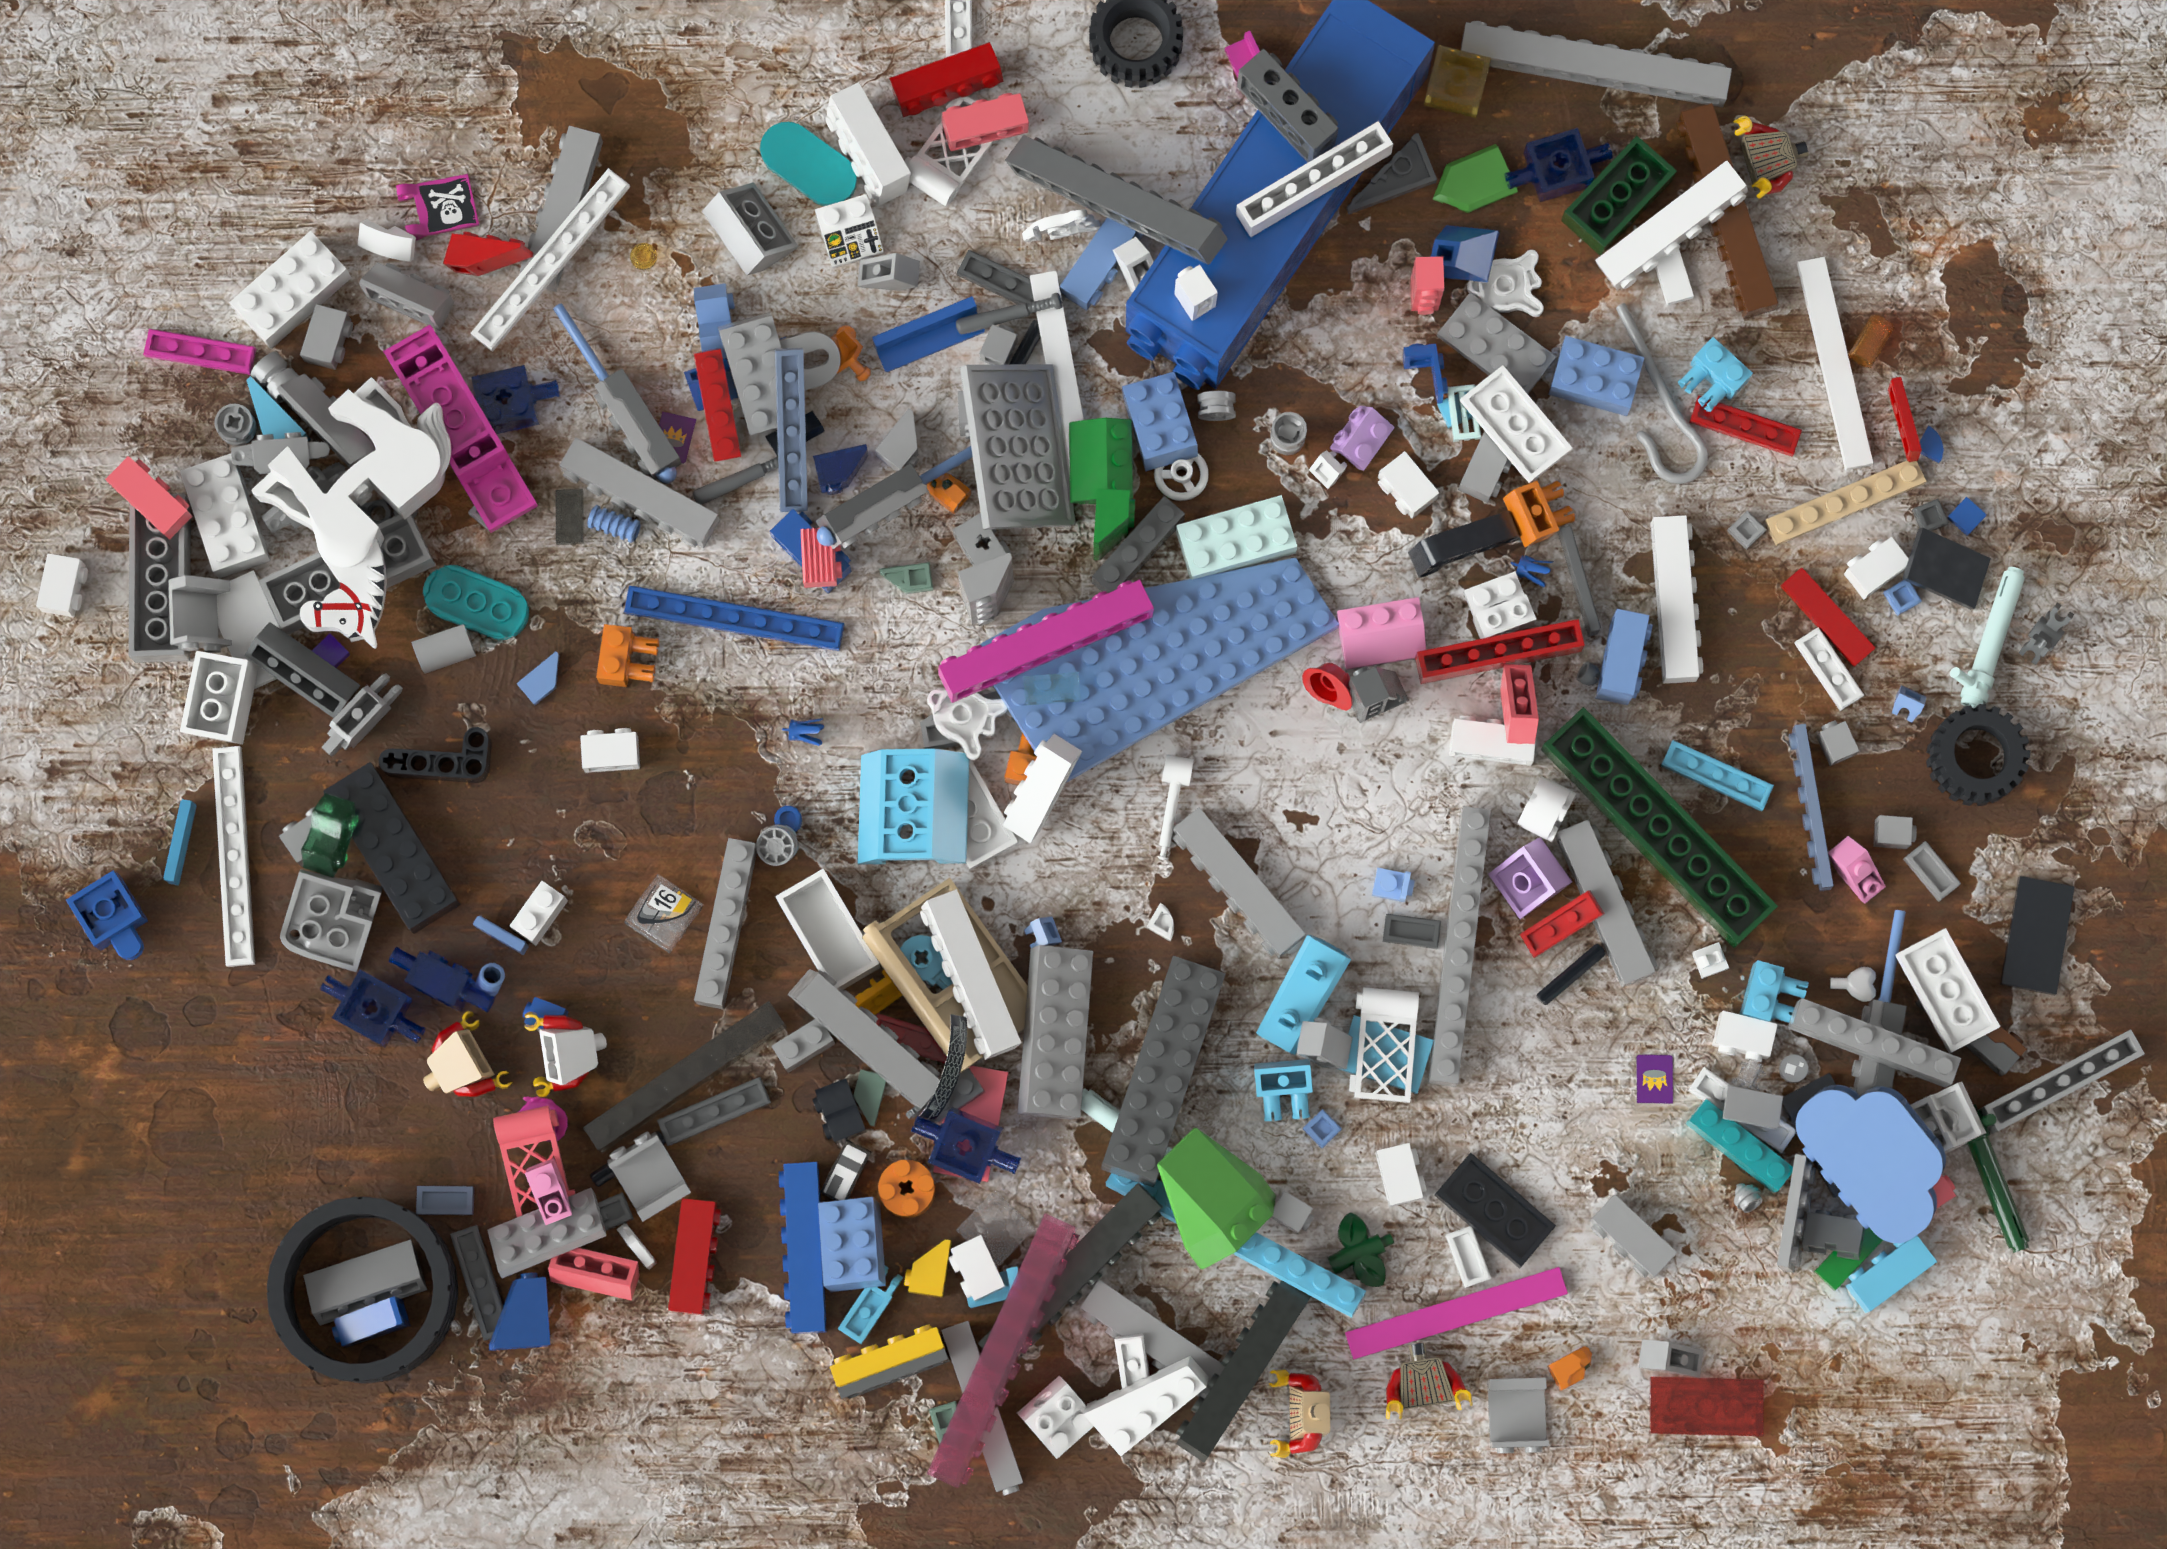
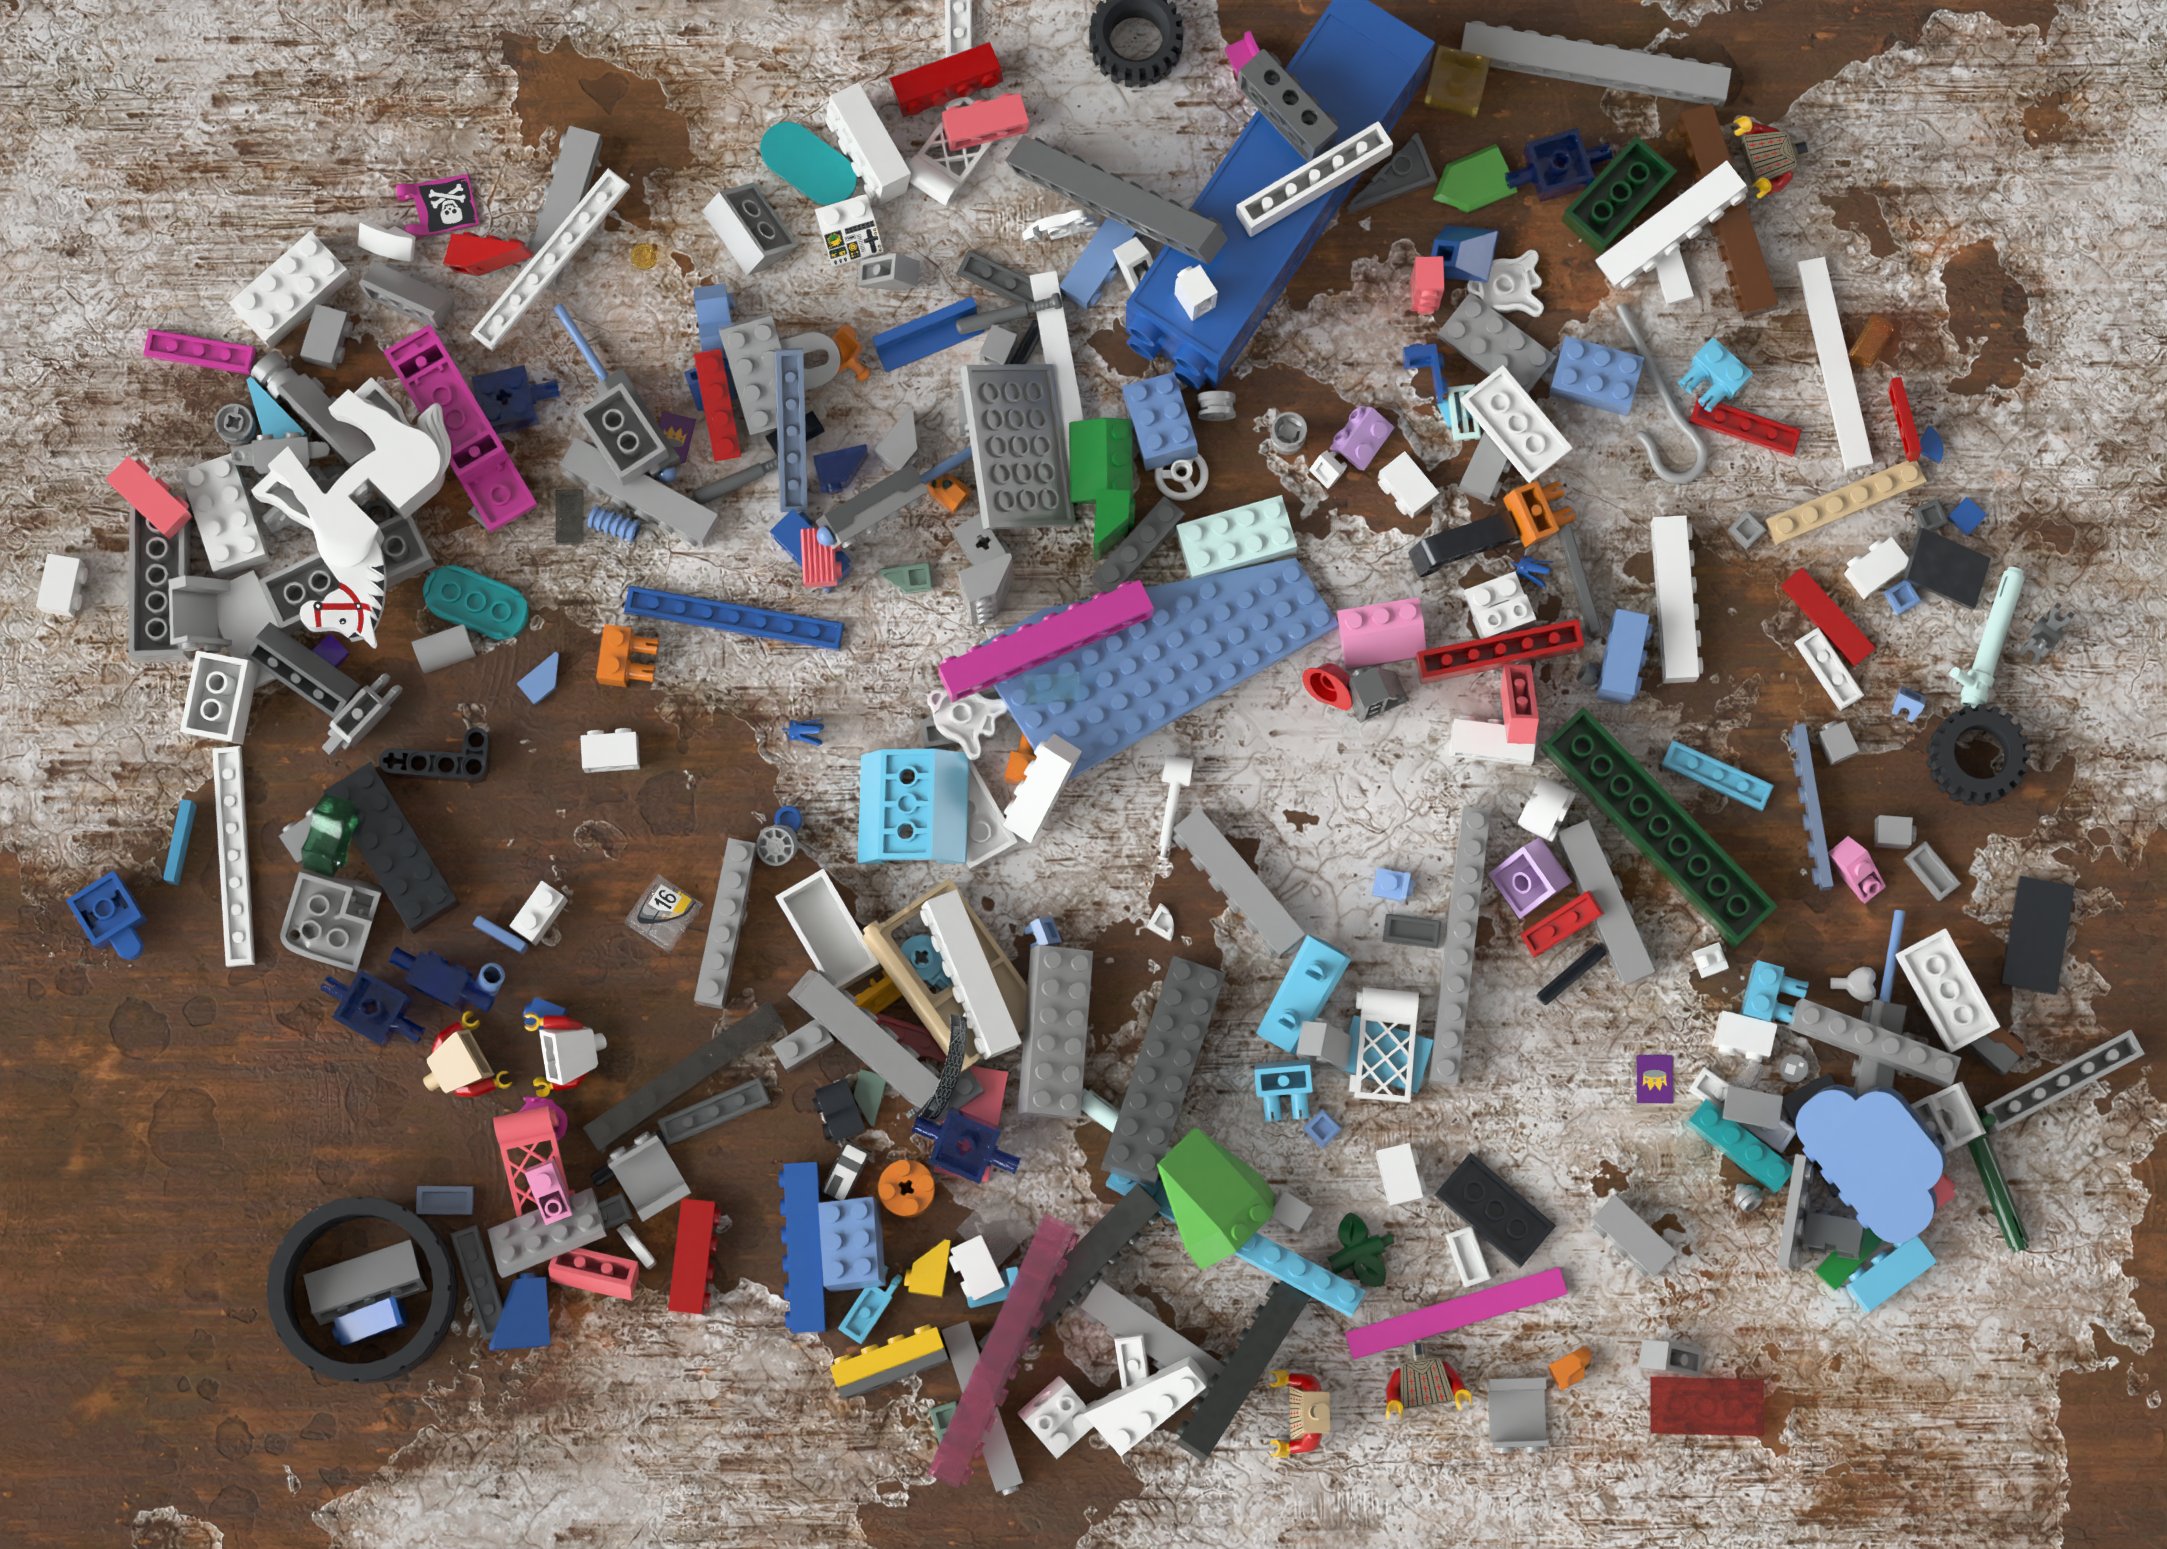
(622, 434): none -> light grey brick

